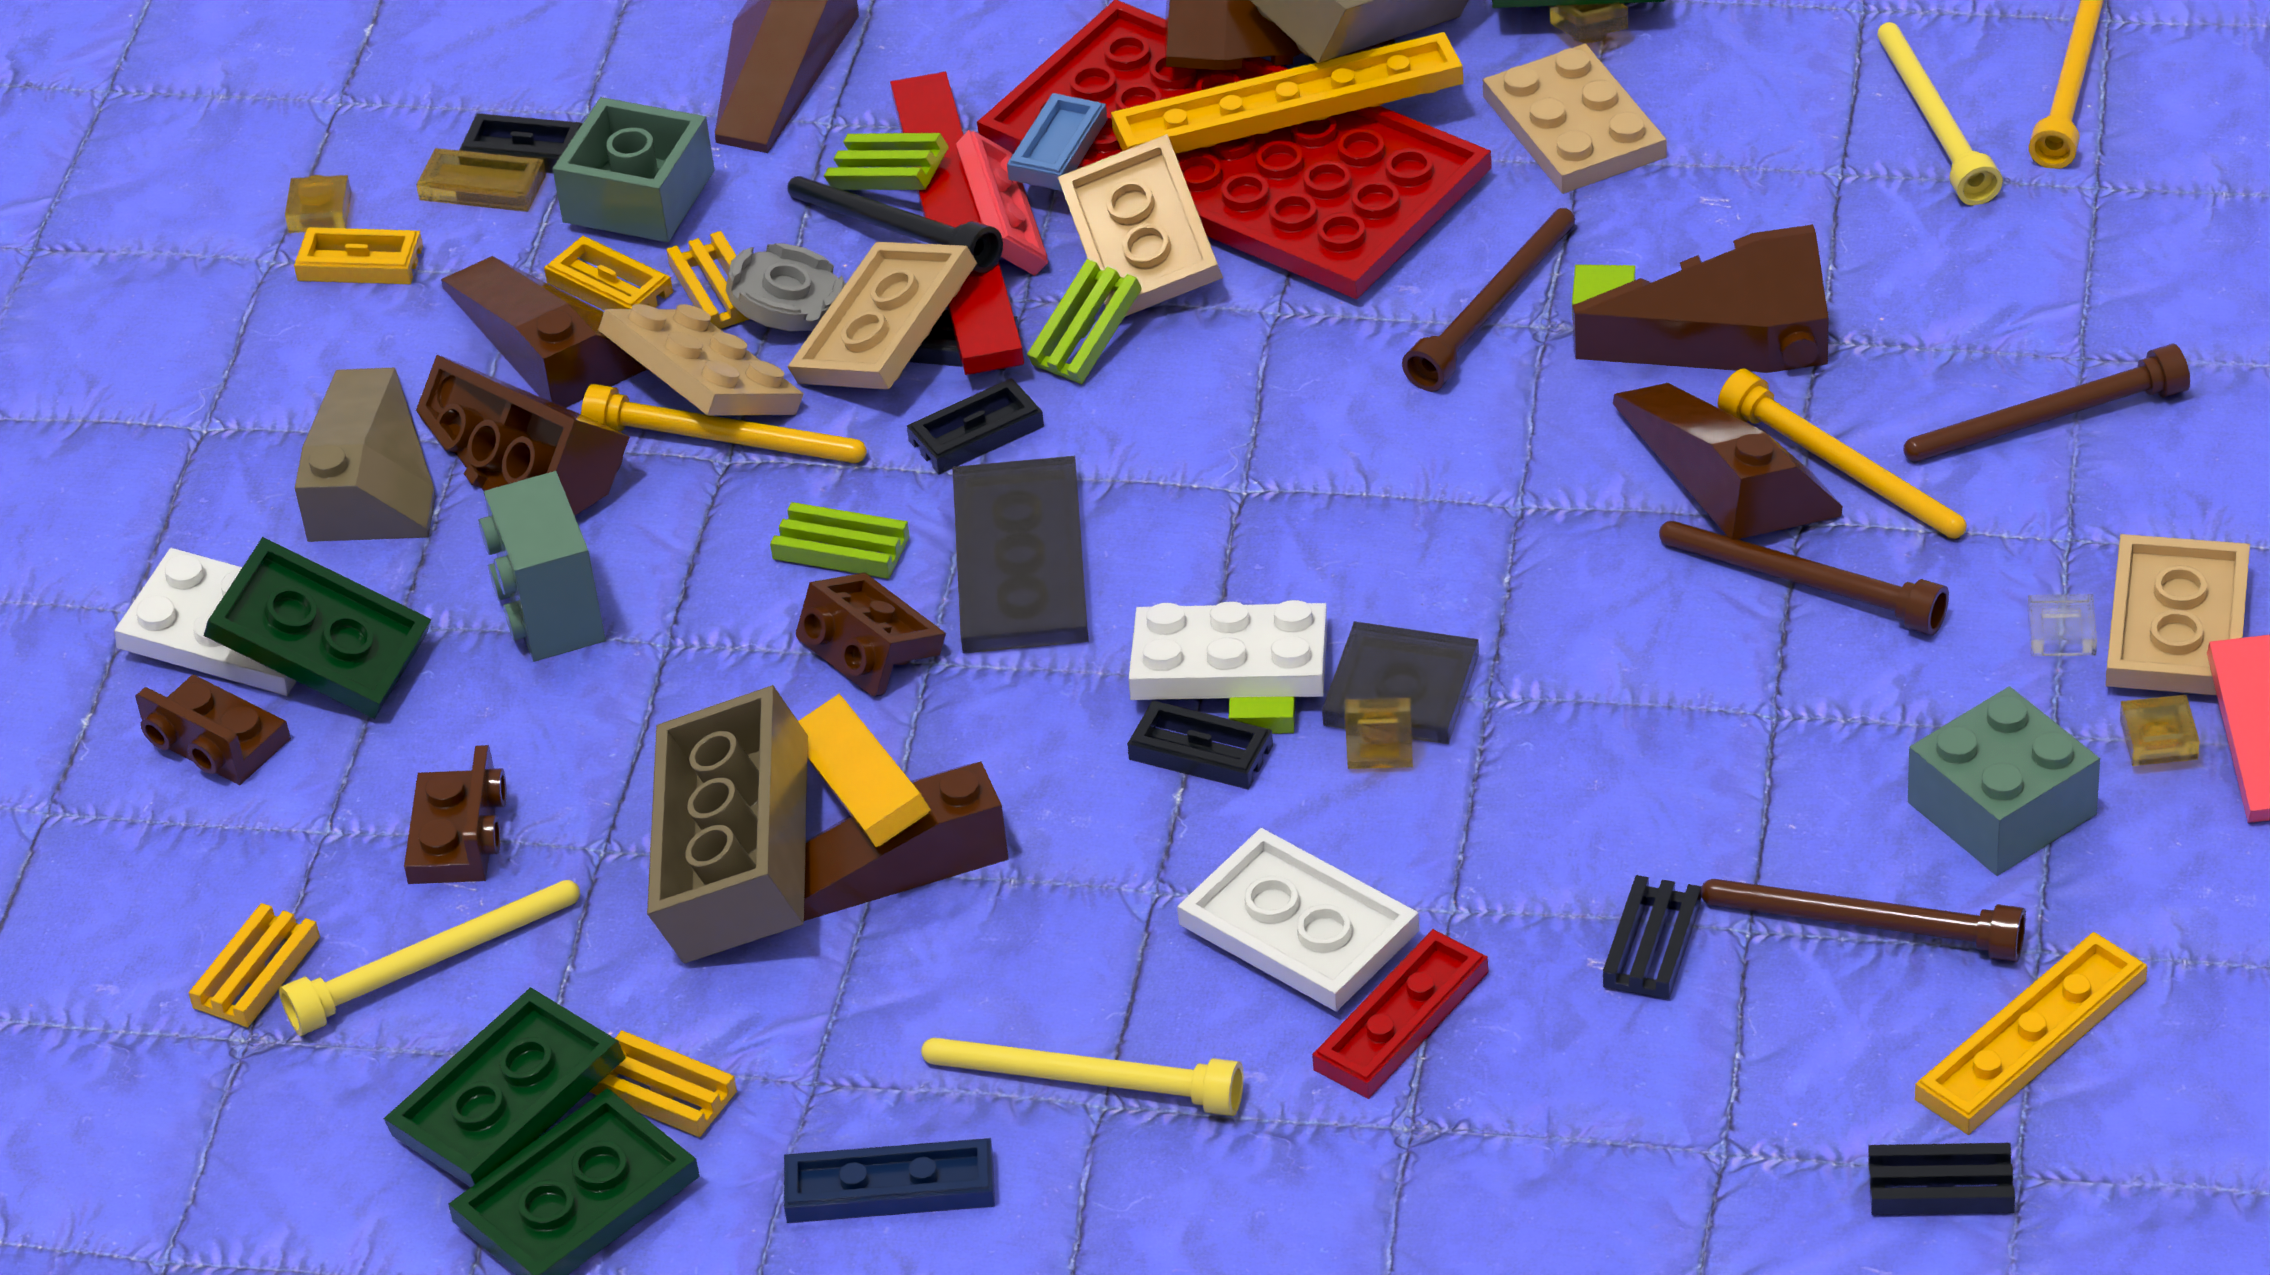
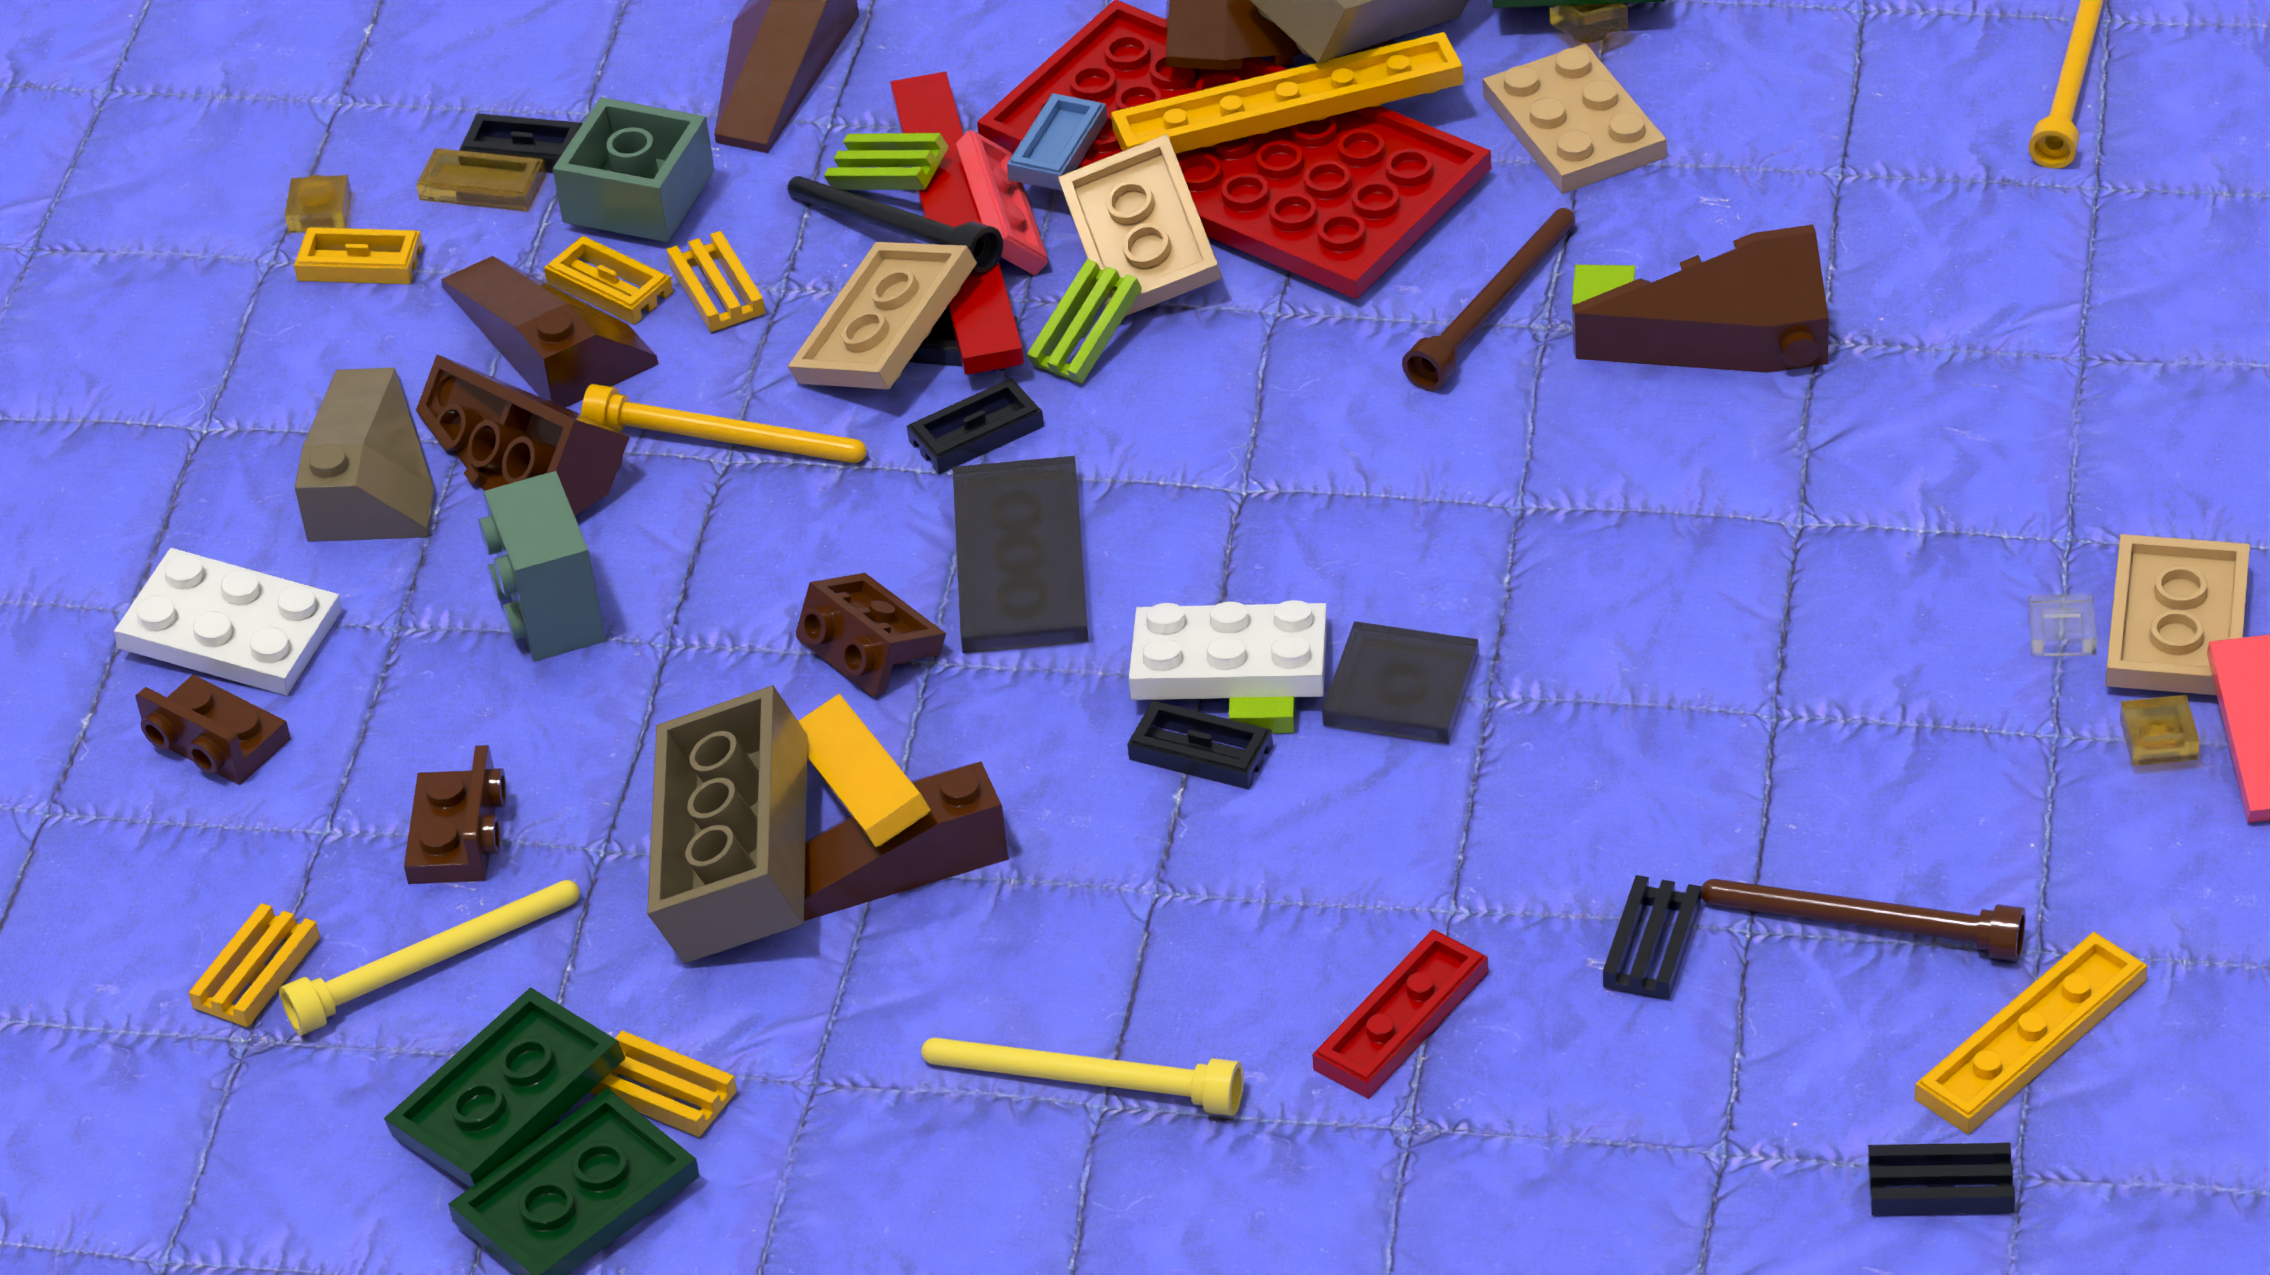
(317, 627): dark green plate -> none
(701, 360): tan plate -> none
(783, 286): light grey tile -> none
(842, 534): lime tile -> none
(888, 1180): dark blue tile -> none
(1298, 919): white plate -> none
(1379, 733): clear yellow plate -> none
(1727, 464): reddish brown wedge -> none
(1751, 400): yellow piece -> none
(1918, 604): reddish brown piece -> none
(1972, 173): light yellow piece -> none
(2003, 780): brick -> none
(2161, 372): reddish brown piece -> none

